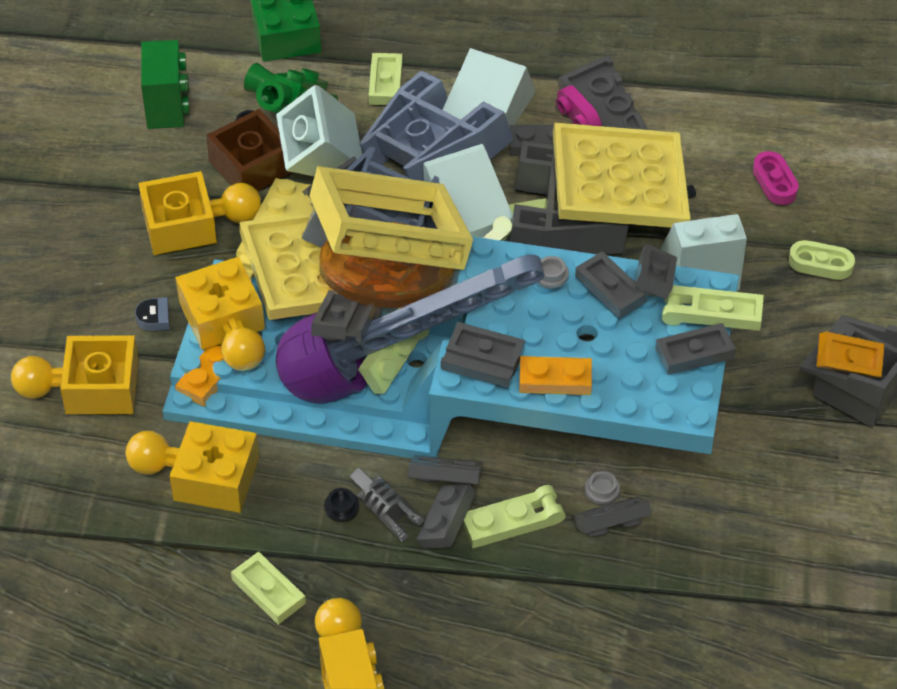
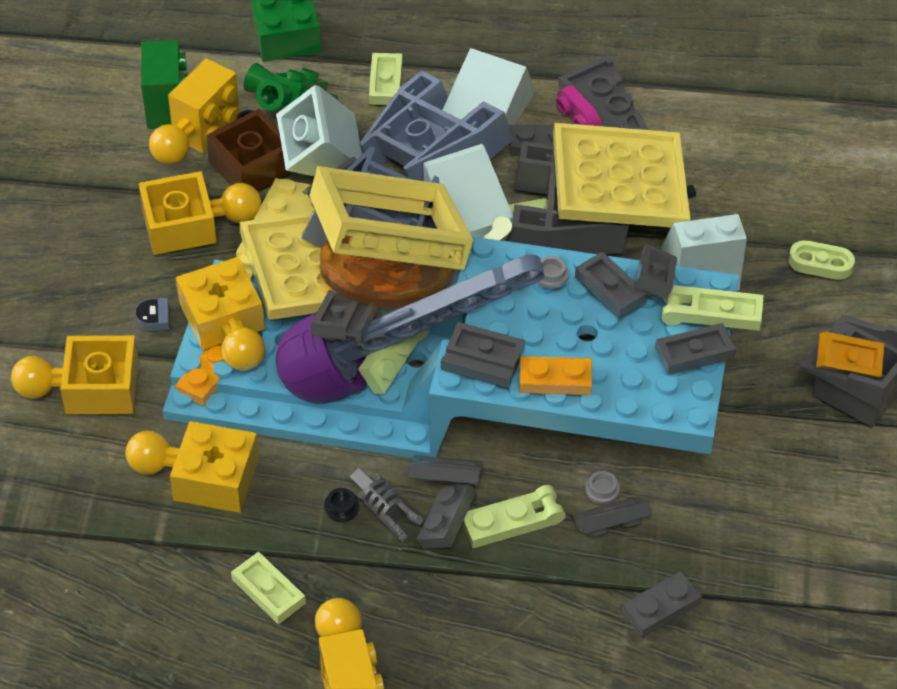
(197, 107): none -> yellow brick
(661, 604): none -> dark grey plate
(778, 184): dark pink plate -> none

